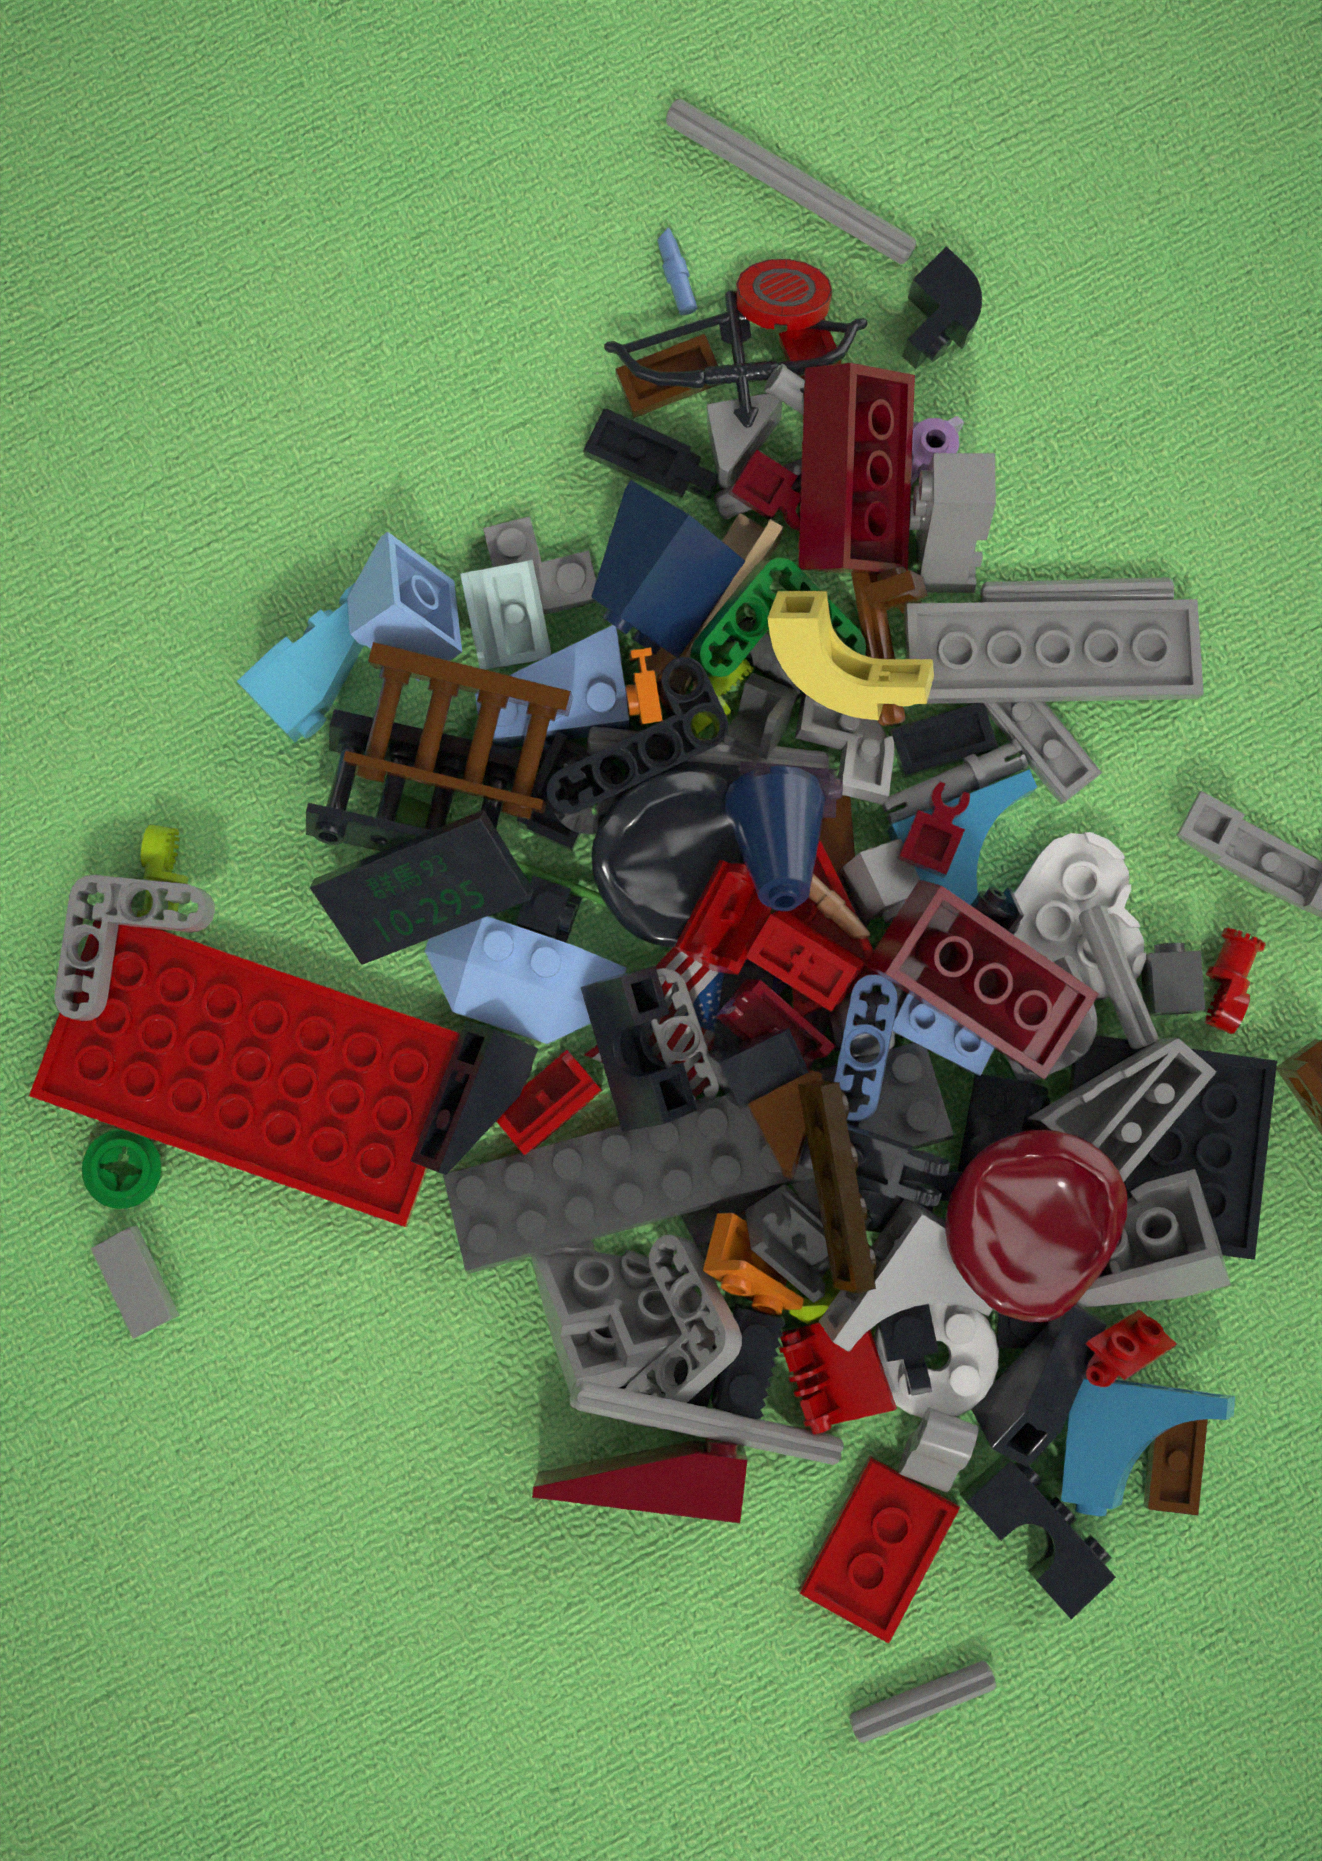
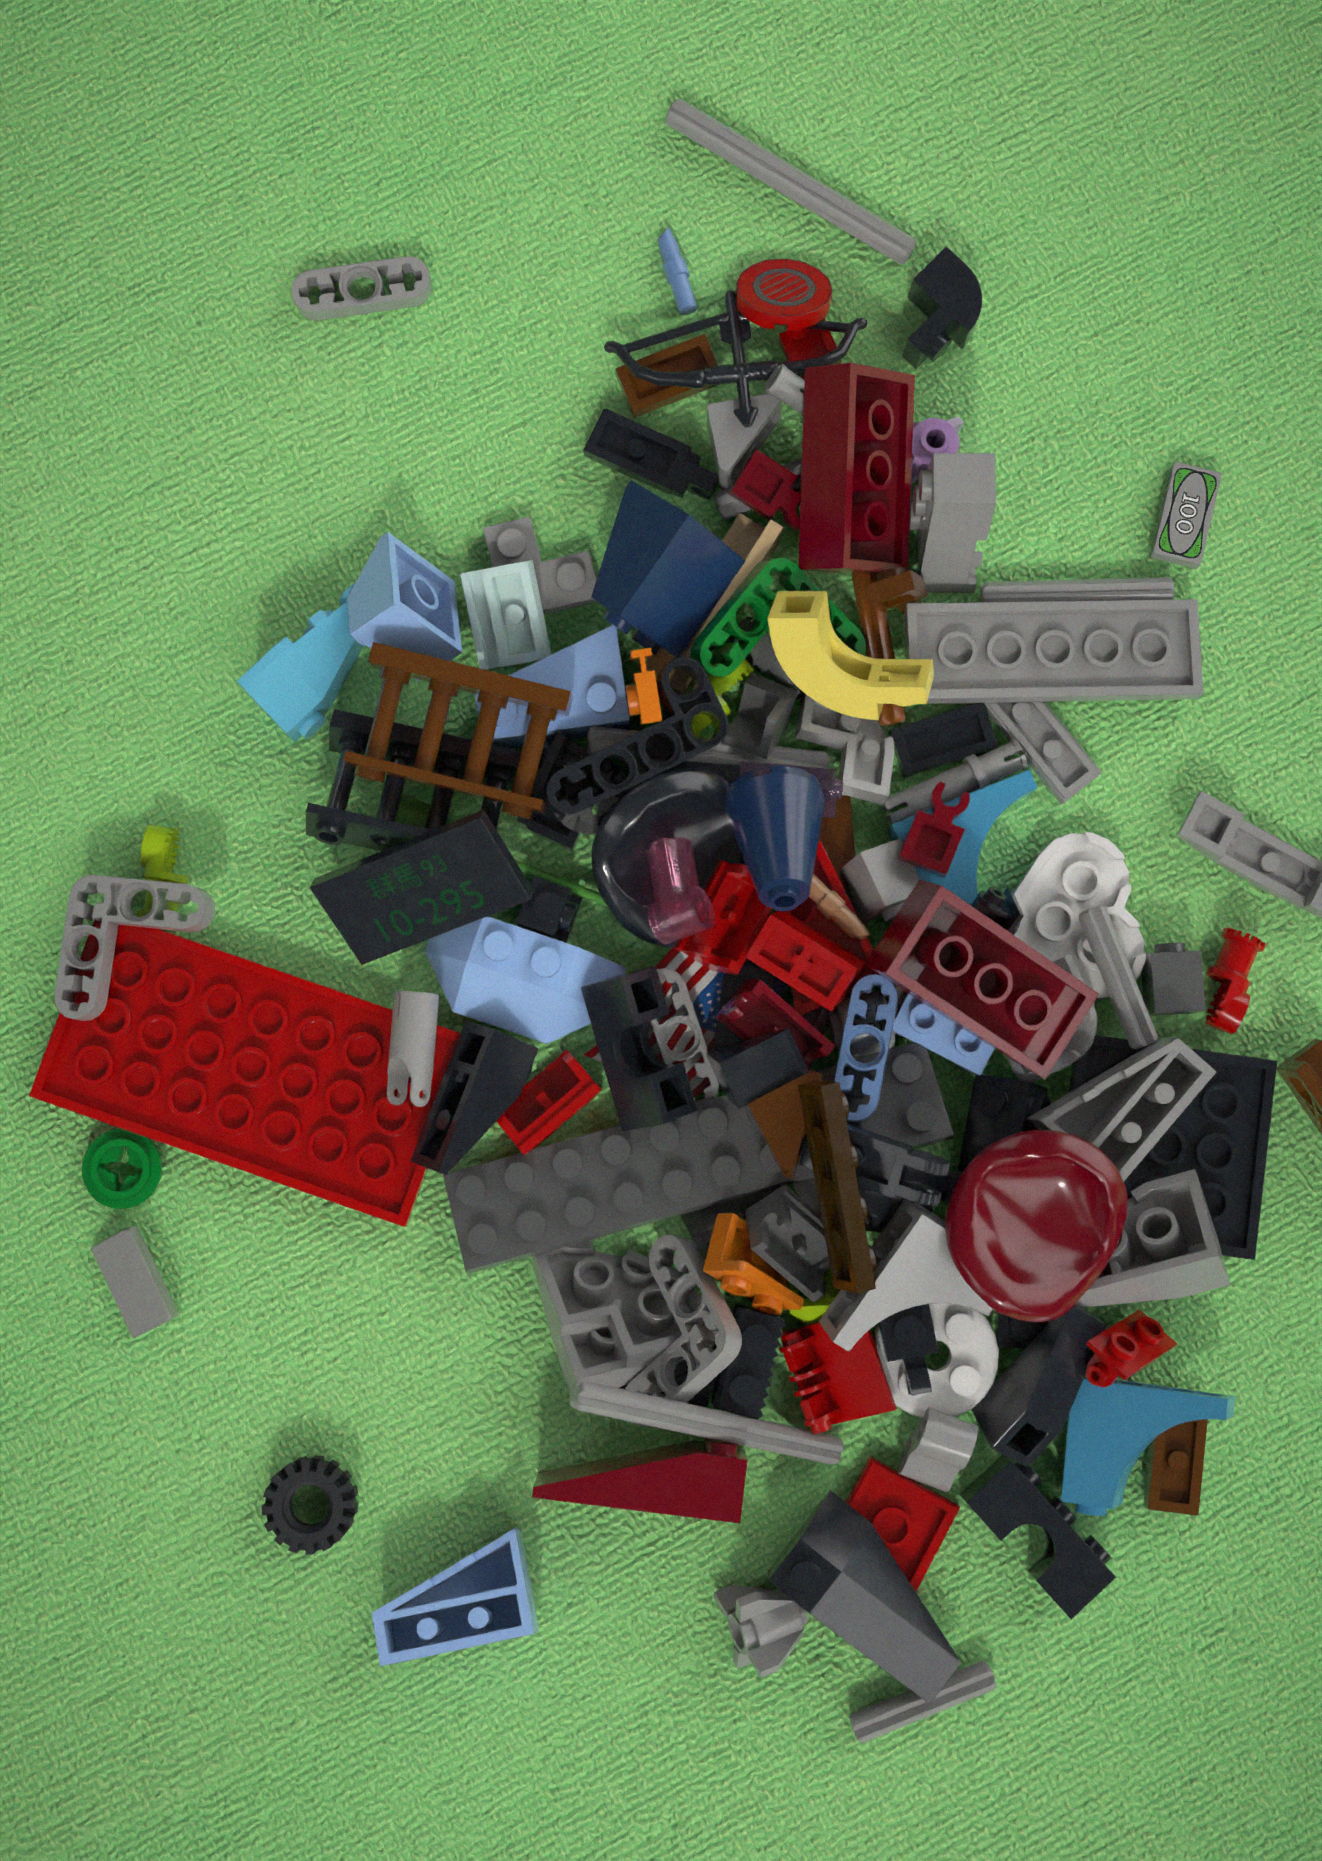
(279, 1504): none -> black tyre
(329, 307): none -> light grey beam
(412, 1046): none -> light grey piece
(462, 1607): none -> light blue wedge
(679, 903): none -> clear pink piece
(762, 1625): none -> light grey brick
(857, 1590): none -> black wedge
(1185, 515): none -> light grey tile

